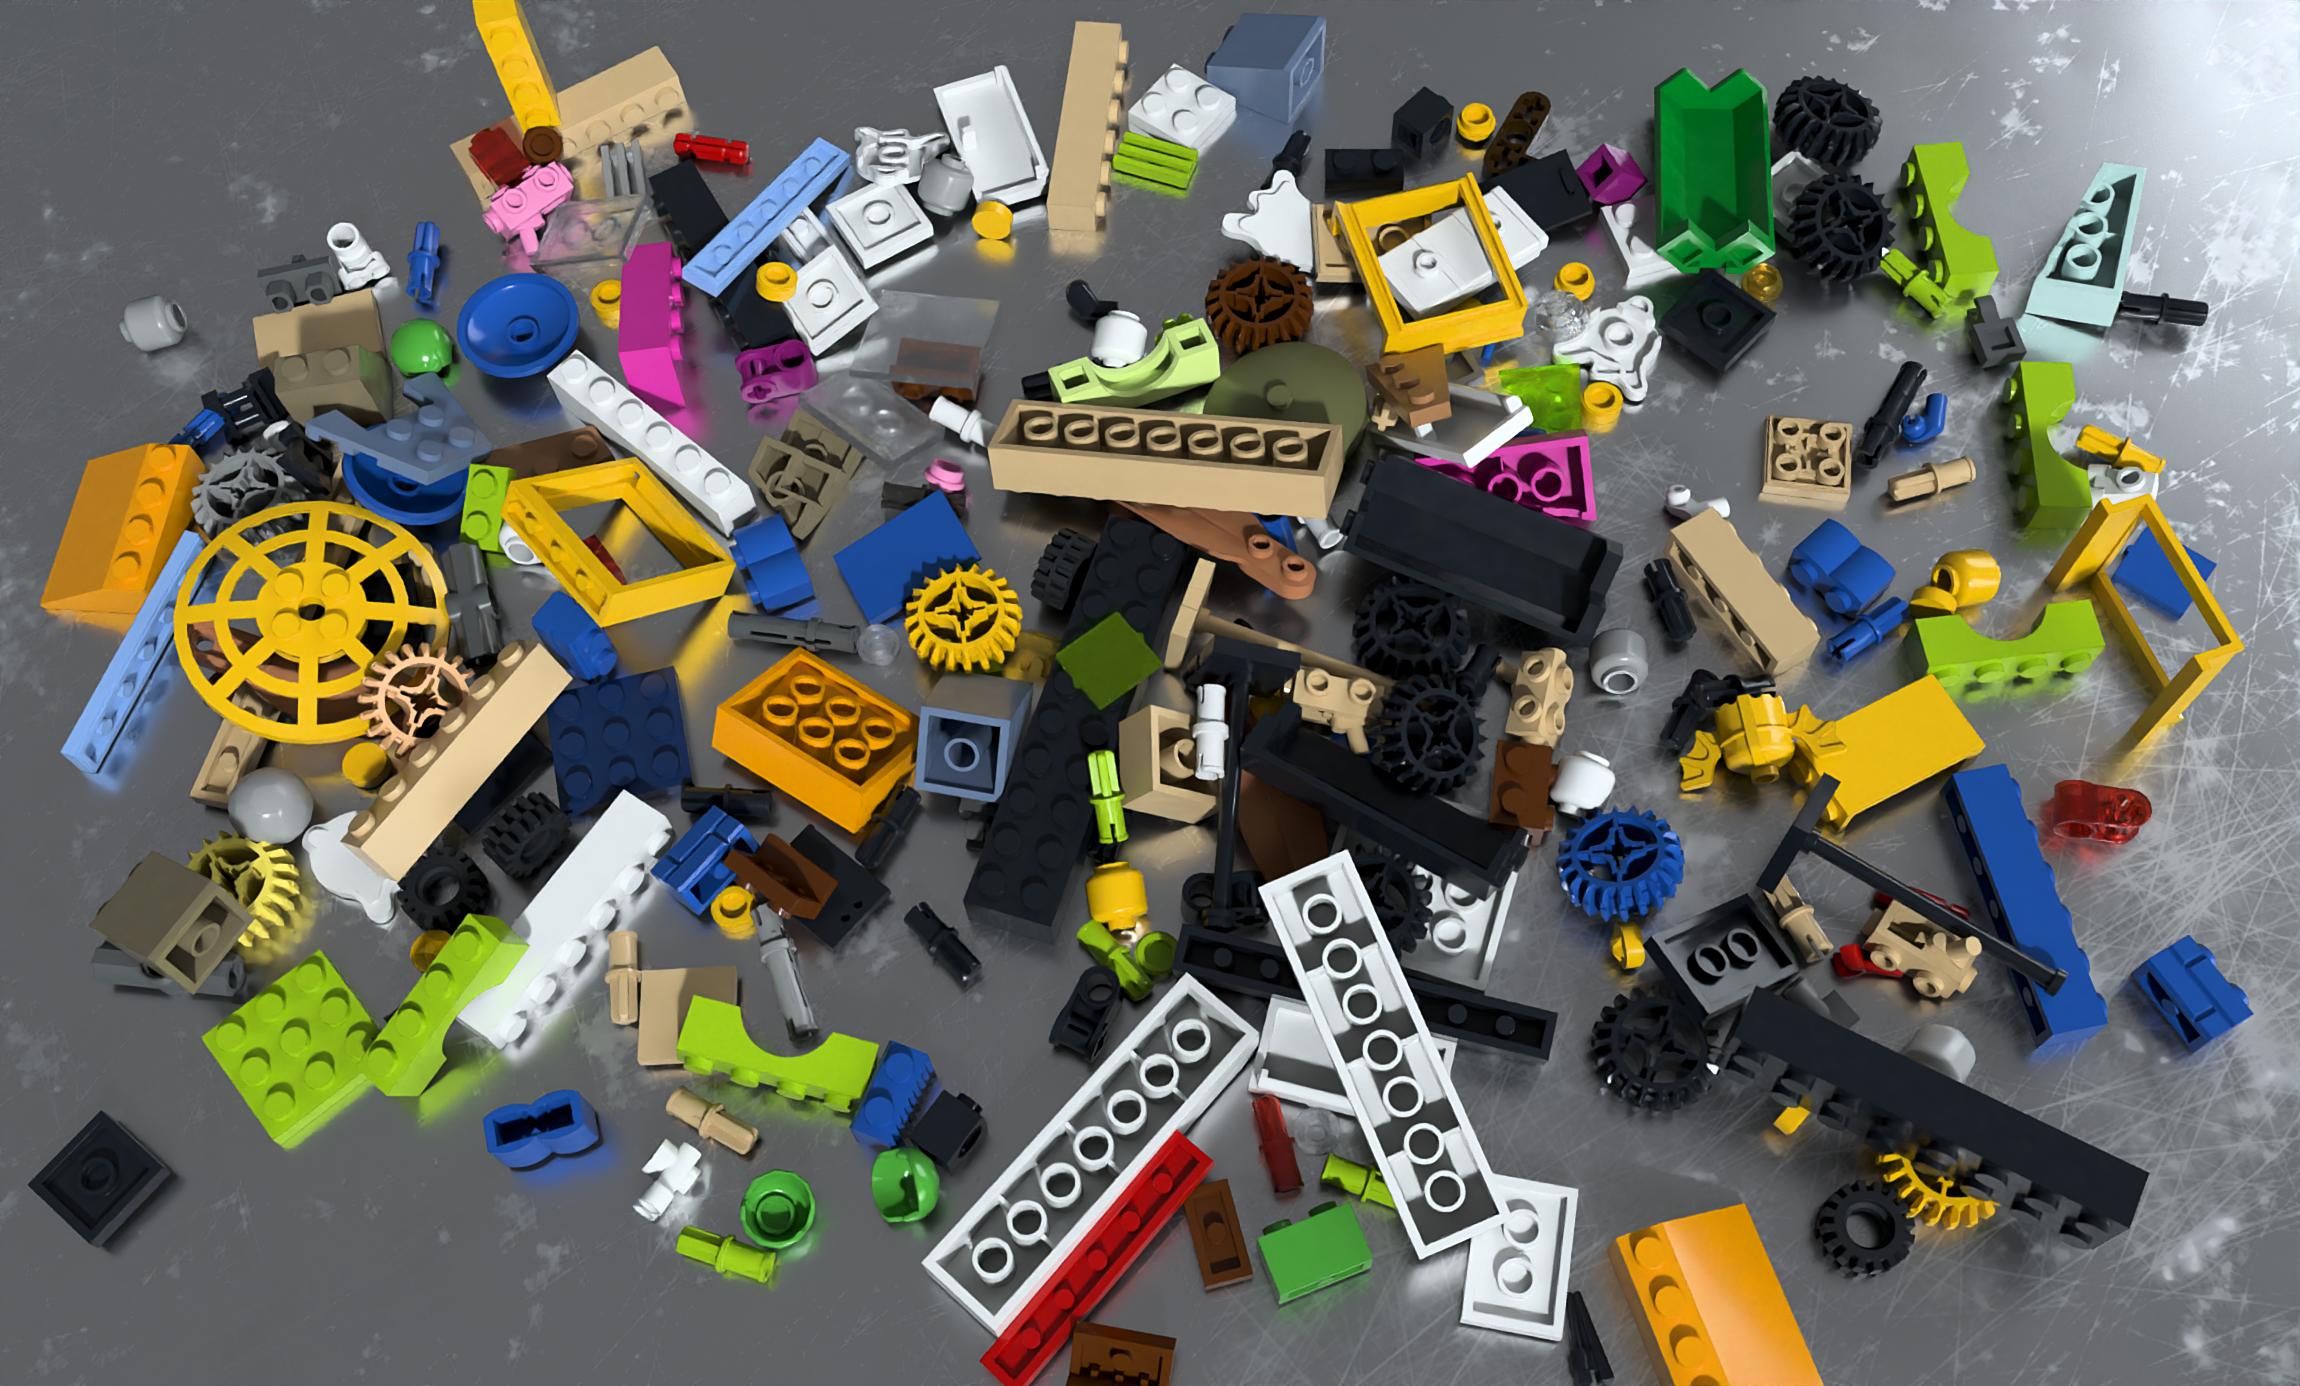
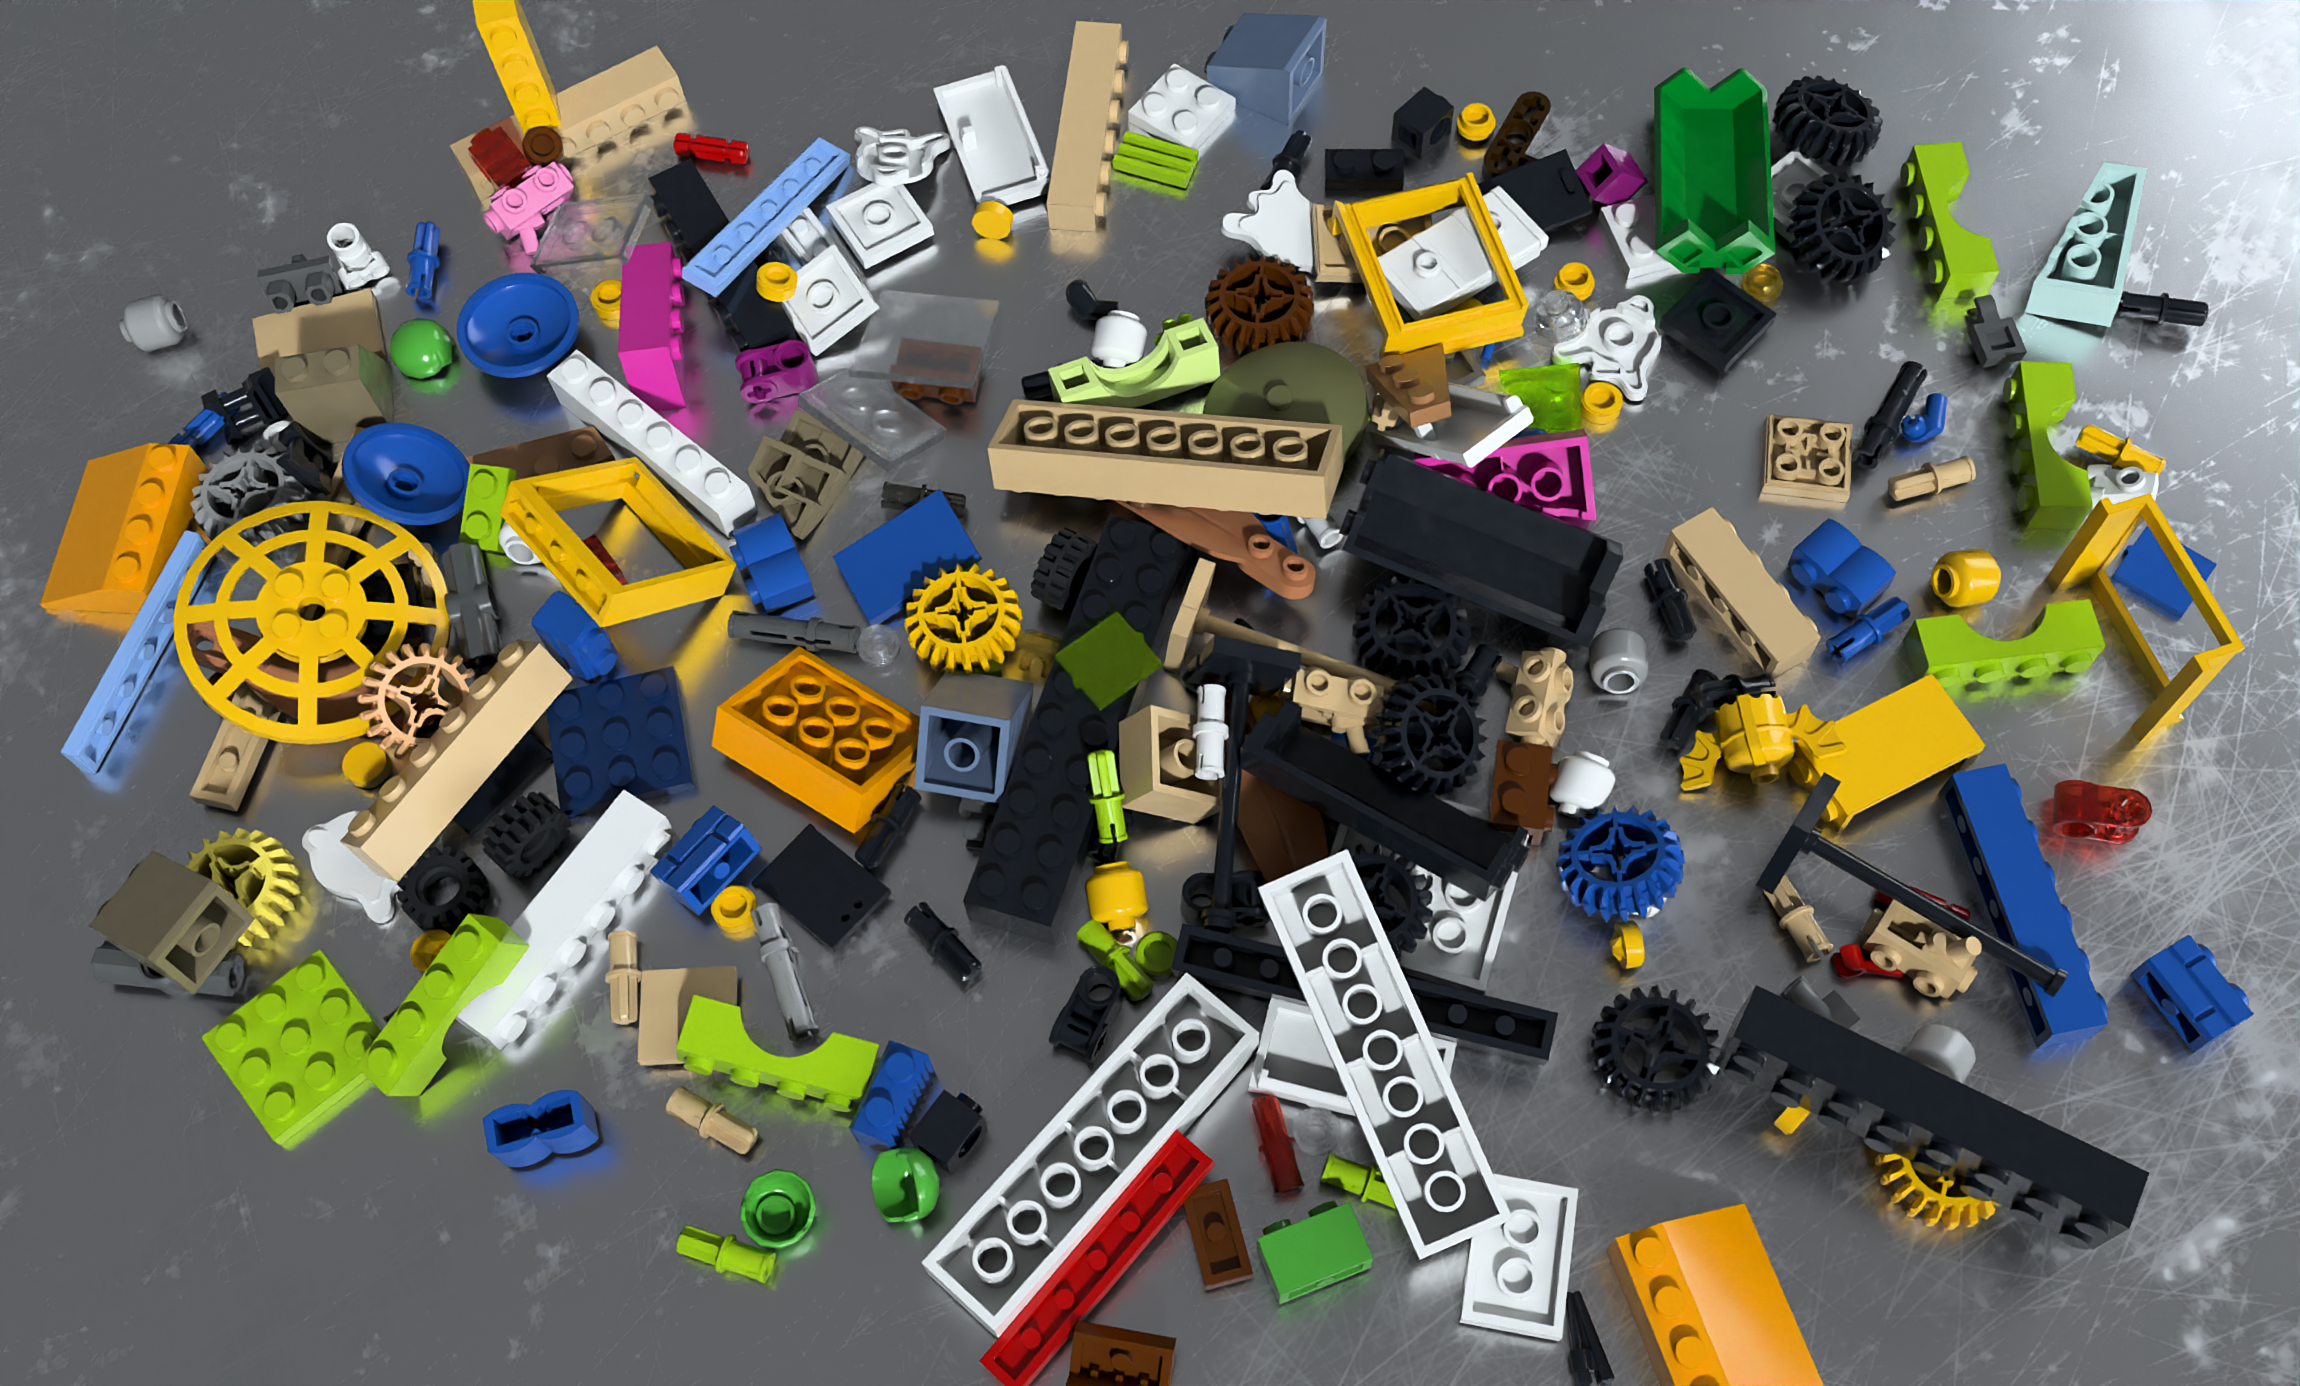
(99, 1179): black plate -> none
(270, 806): light grey piece -> none
(419, 445): sand blue wing -> none
(620, 154): light grey tile -> none
(672, 1170): white plate -> none
(728, 799): black axle -> none
(784, 876): reddish brown bracket -> none
(944, 475): bright pink plate -> none
(945, 185): light grey head -> none
(966, 423): white pin -> none
(1684, 507): white arm -> none
(1722, 957): black plate -> none
(1891, 1216): black tyre -> none
(1915, 282): lime axle -> none
(1931, 602): yellow tile -> none

